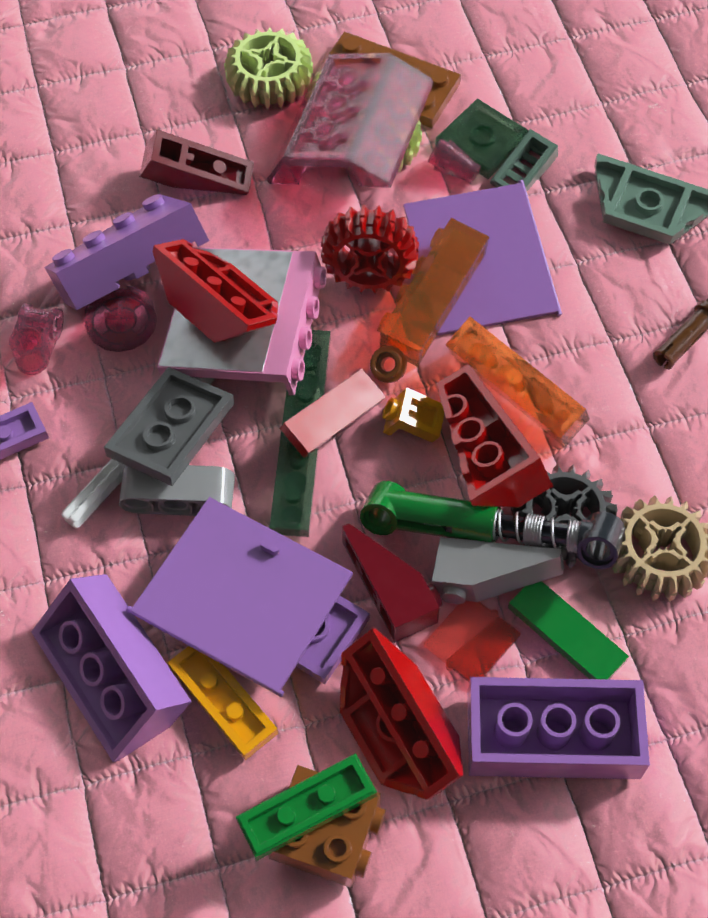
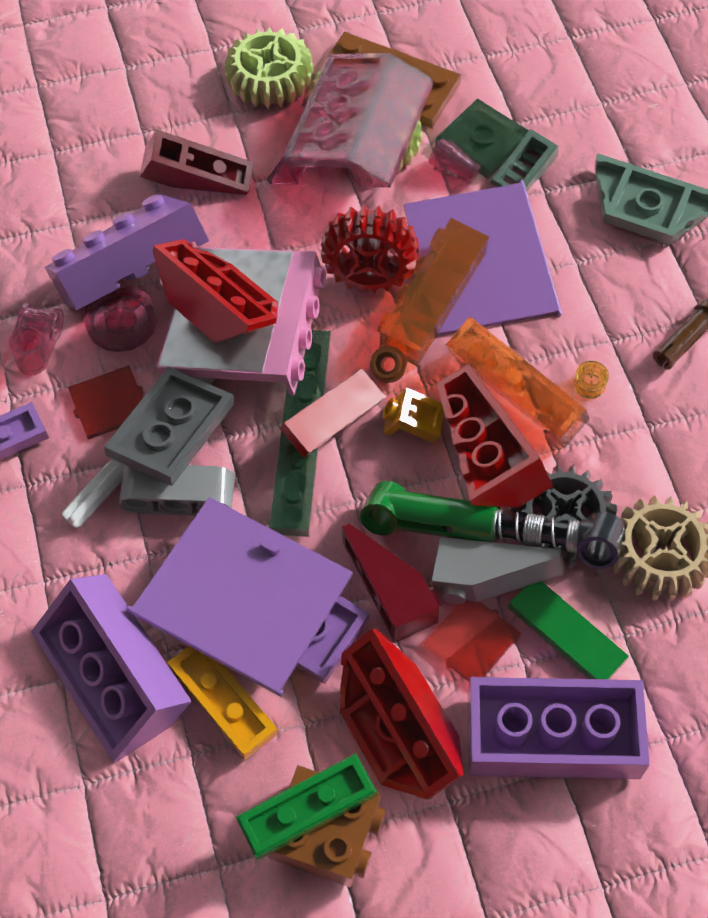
(105, 401): none -> clear red piece
(591, 390): none -> clear yellow bush

